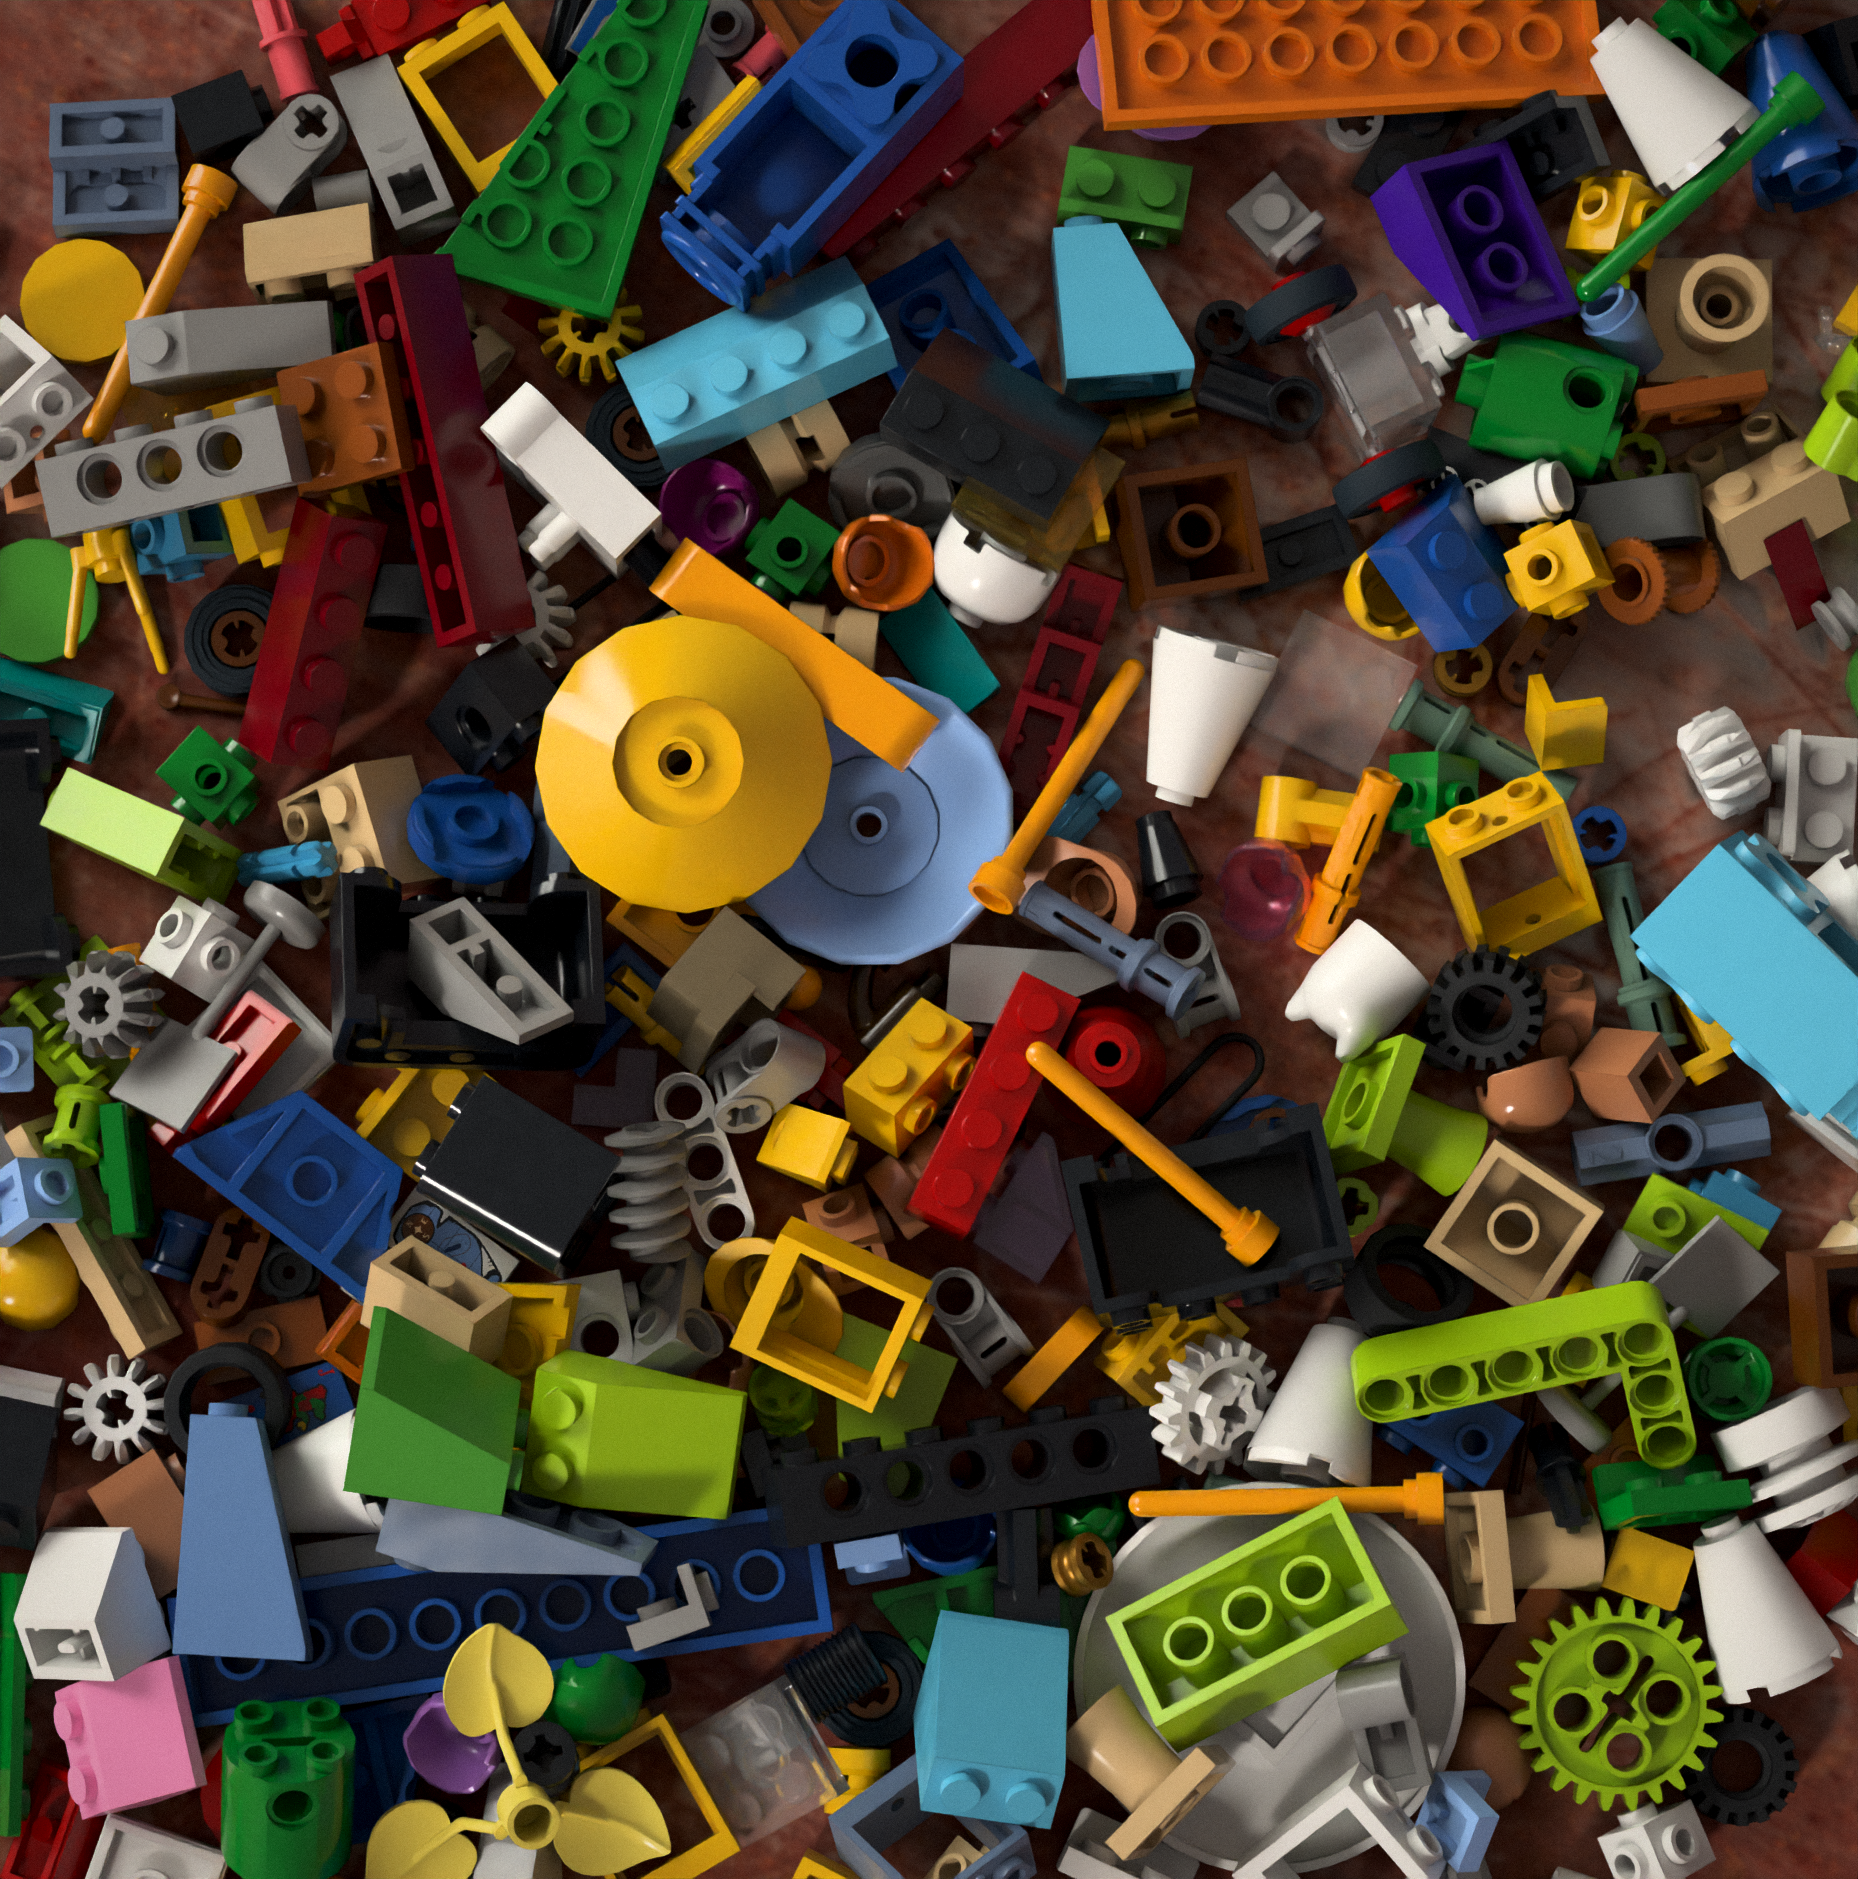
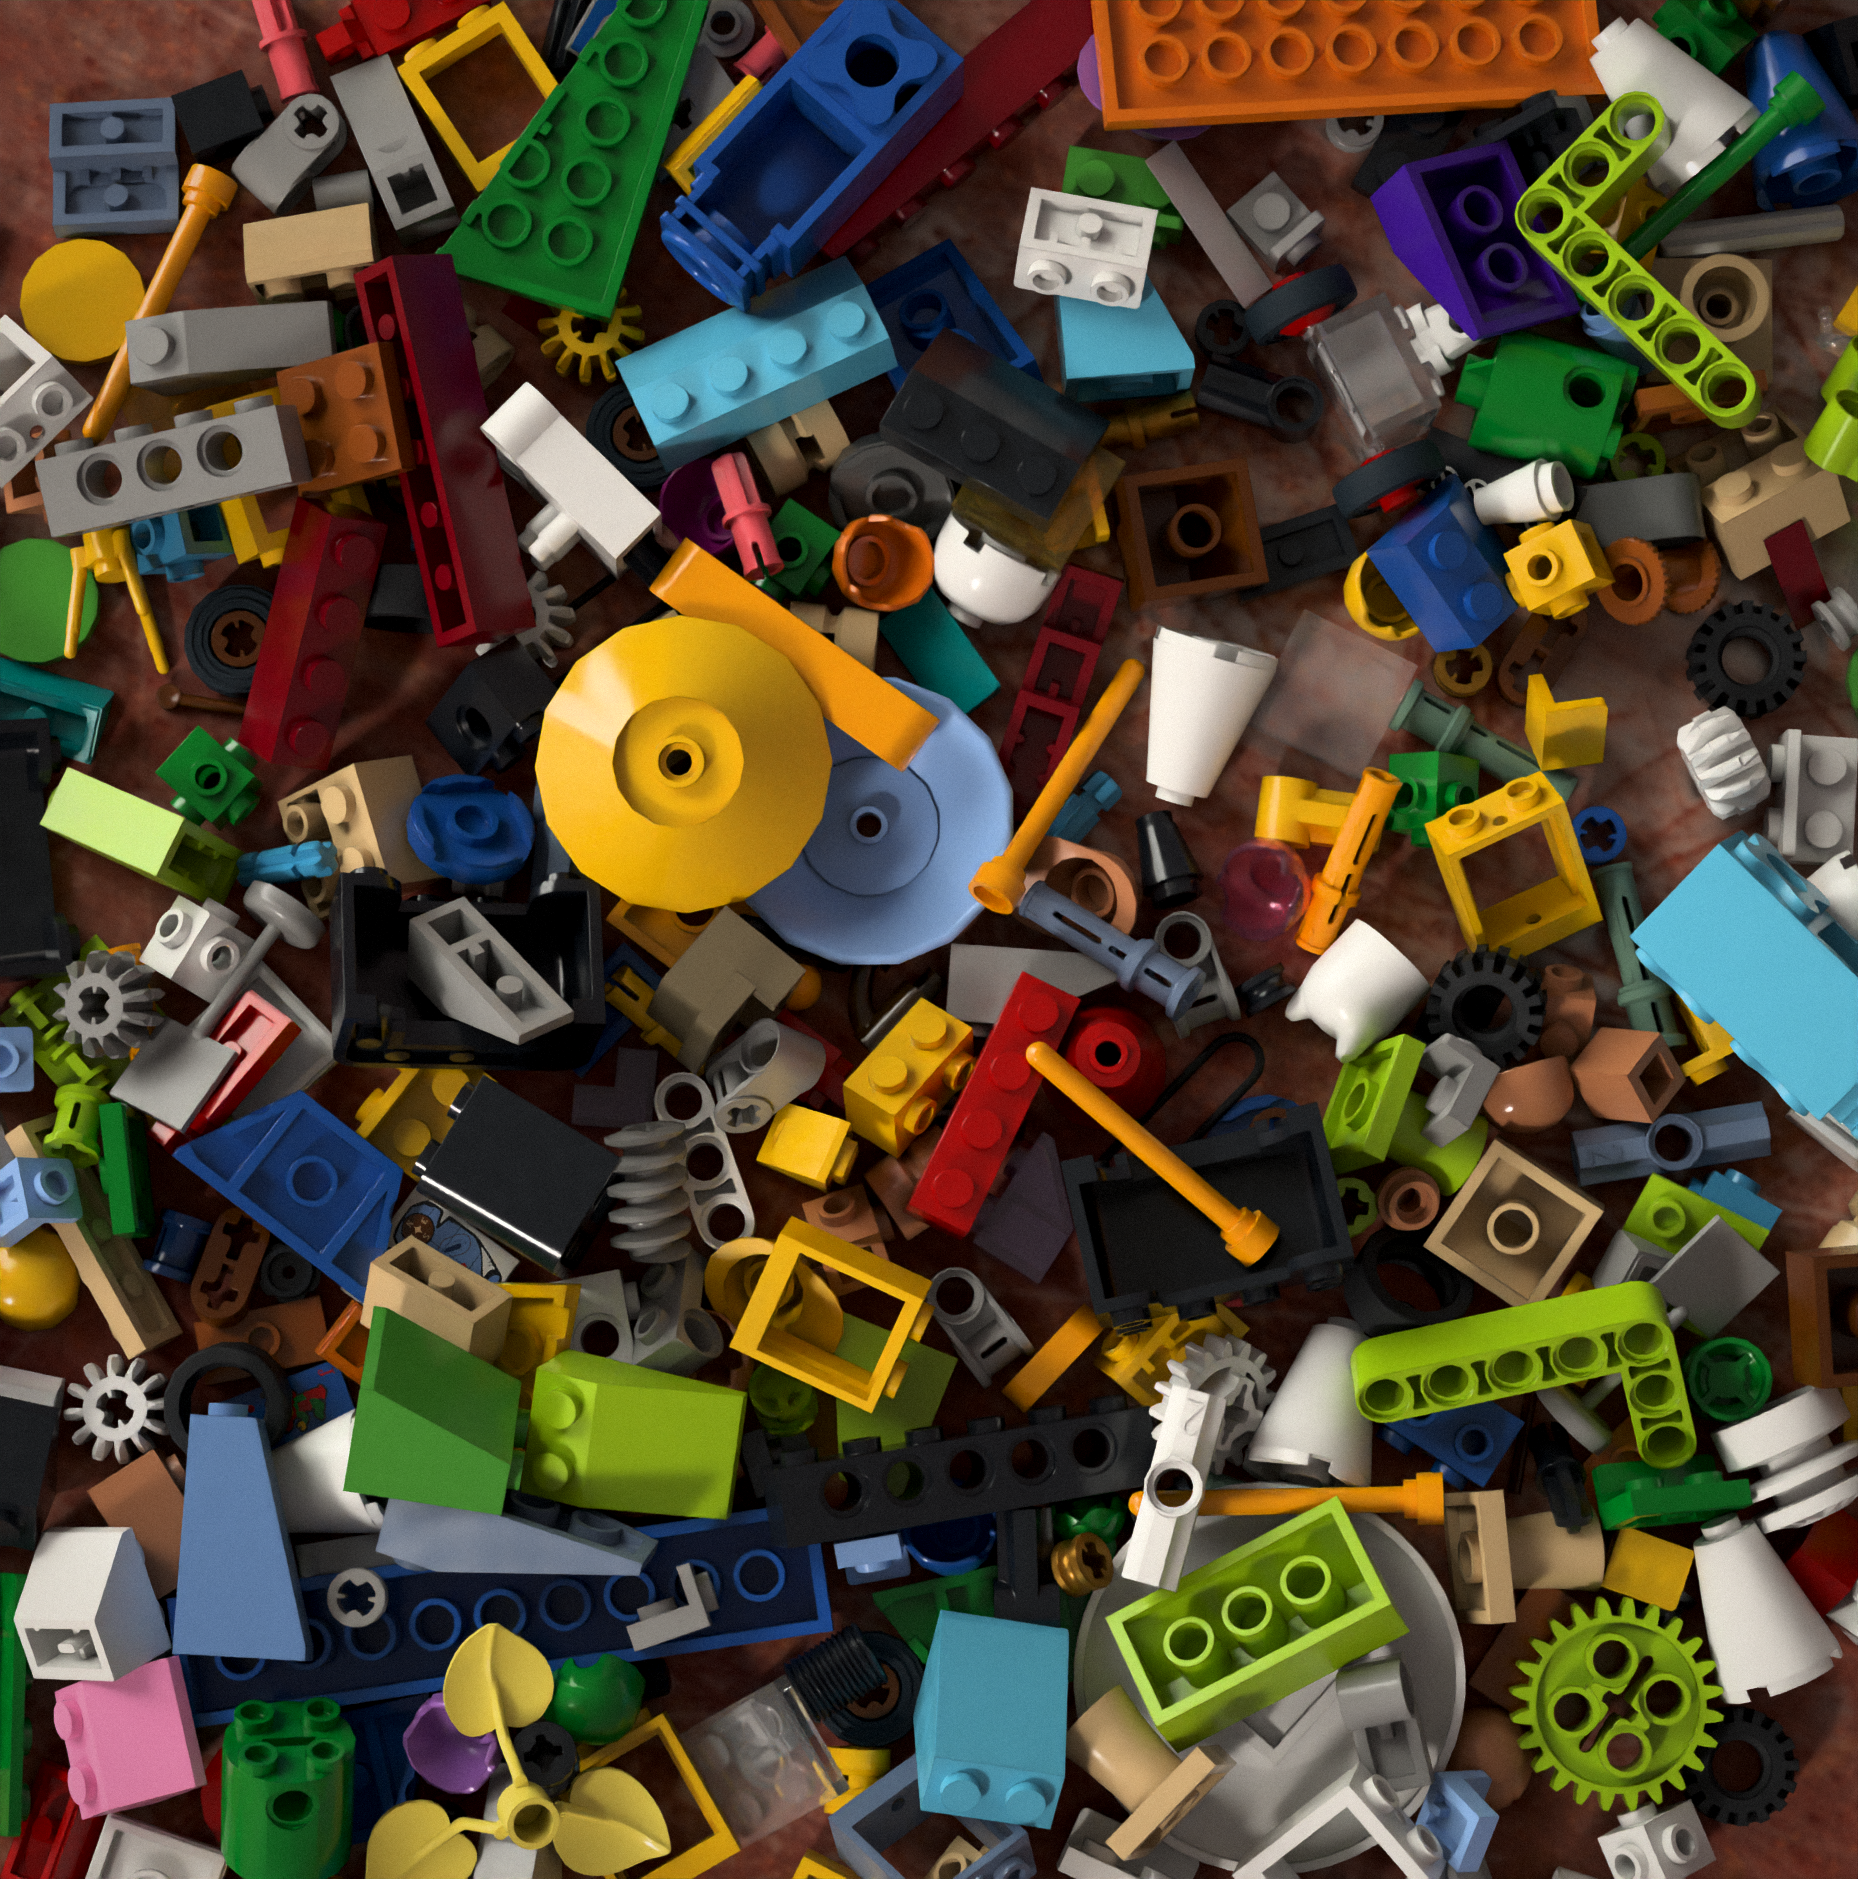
(356, 1617): none -> light grey bush
(746, 515): none -> coral axle
(1085, 248): none -> white bracket
(1187, 1445): none -> white piece
(1208, 223): none -> white sticker
(1264, 990): none -> black bush
(1419, 1210): none -> nougat plate
(1462, 1087): none -> light grey bracket
(1624, 275): none -> lime beam
(1754, 232): none -> white axle
(1755, 623): none -> black tyre

